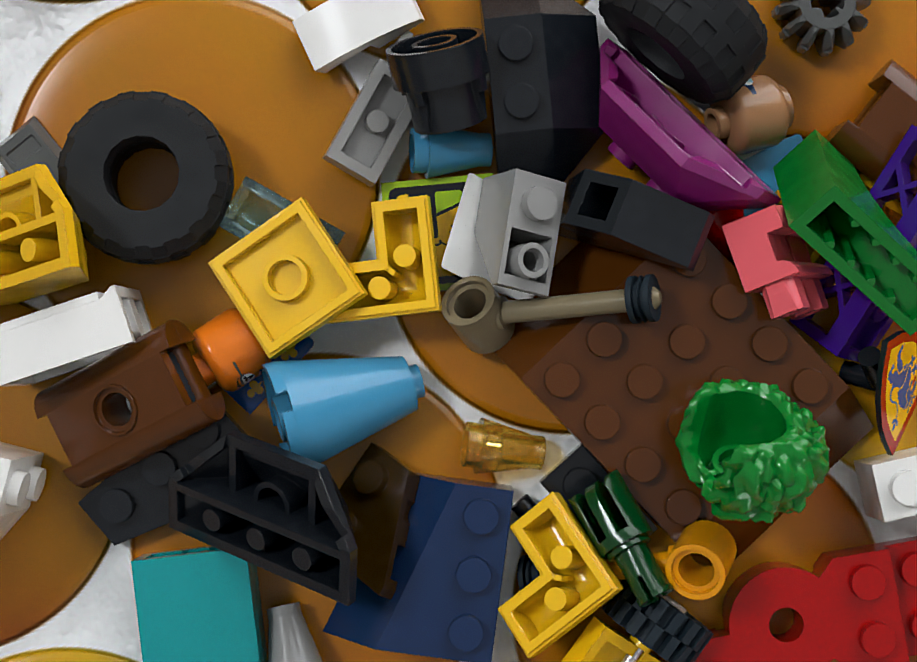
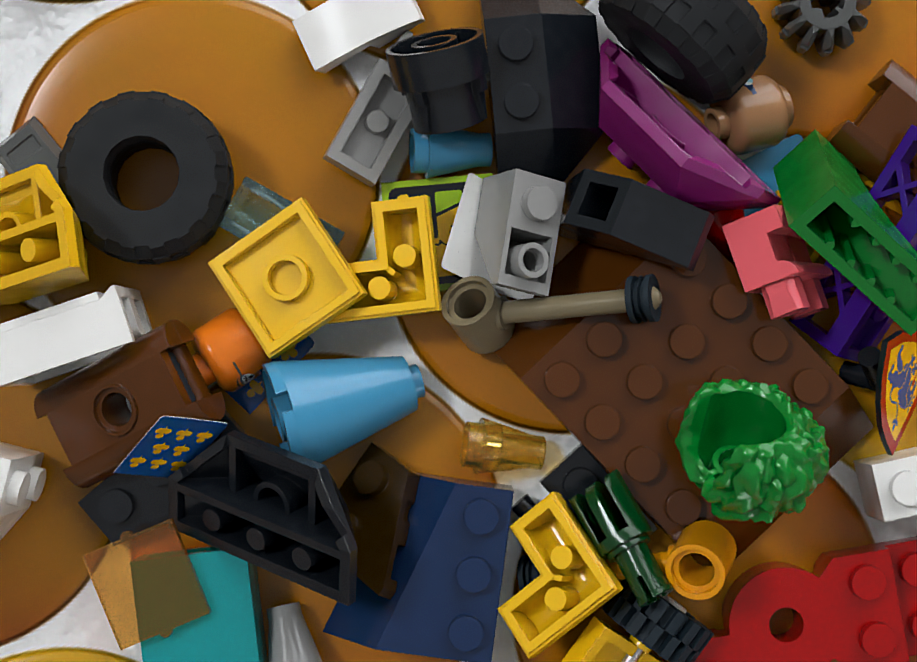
(146, 583): none -> clear orange piece
(170, 446): none -> blue sticker

